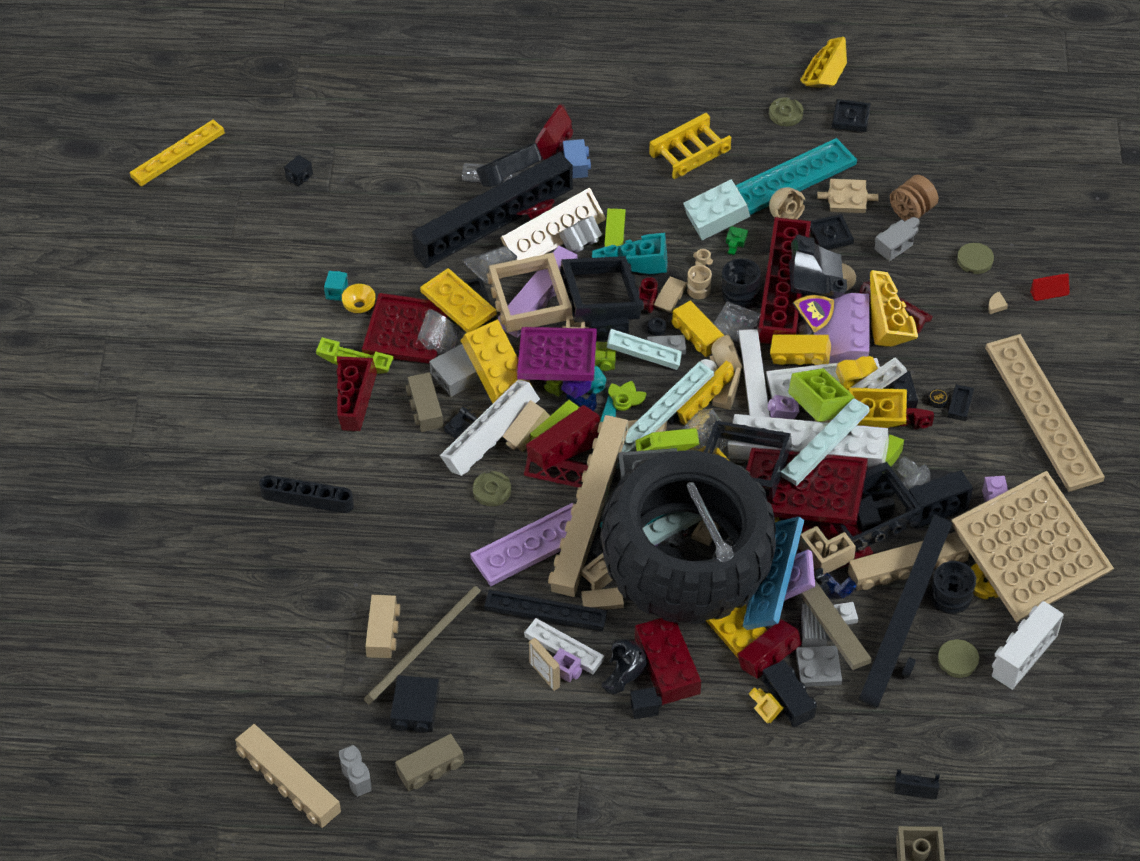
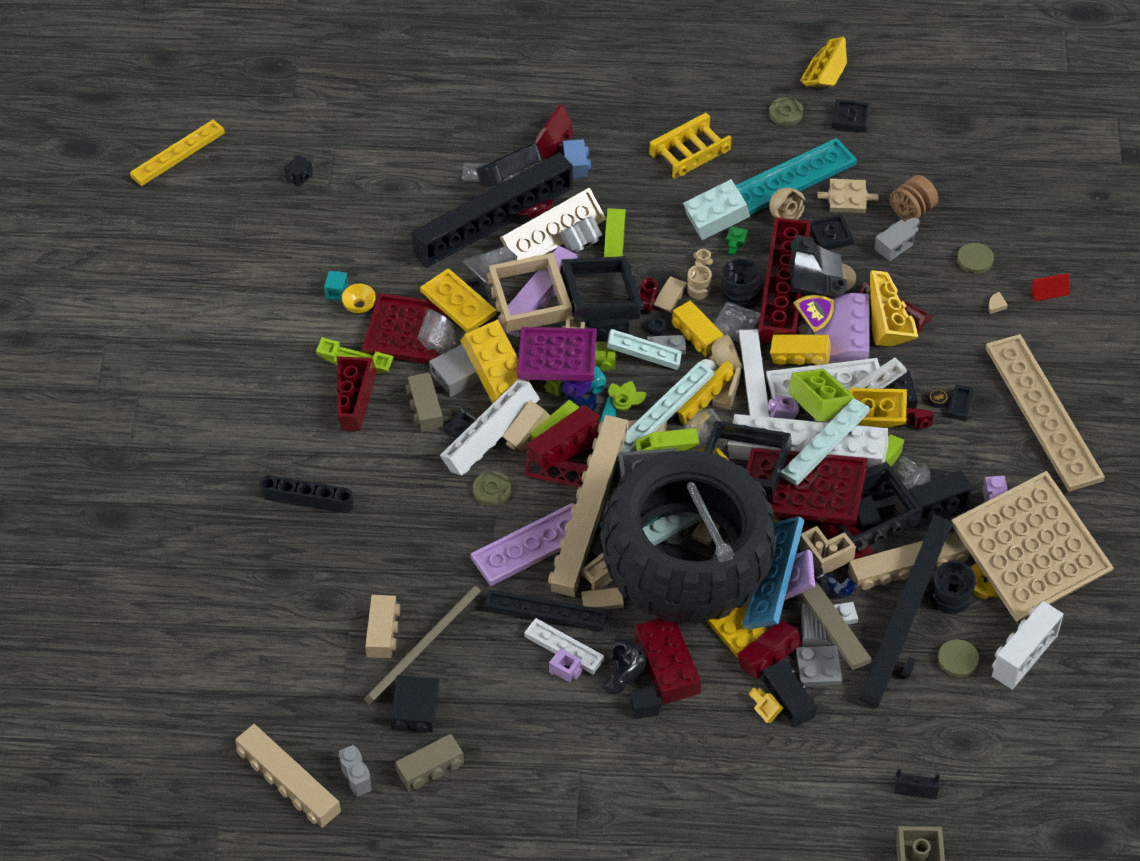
(544, 663): tan tile -> none
(644, 255): teal wedge -> none
(853, 371): yellow brick -> none

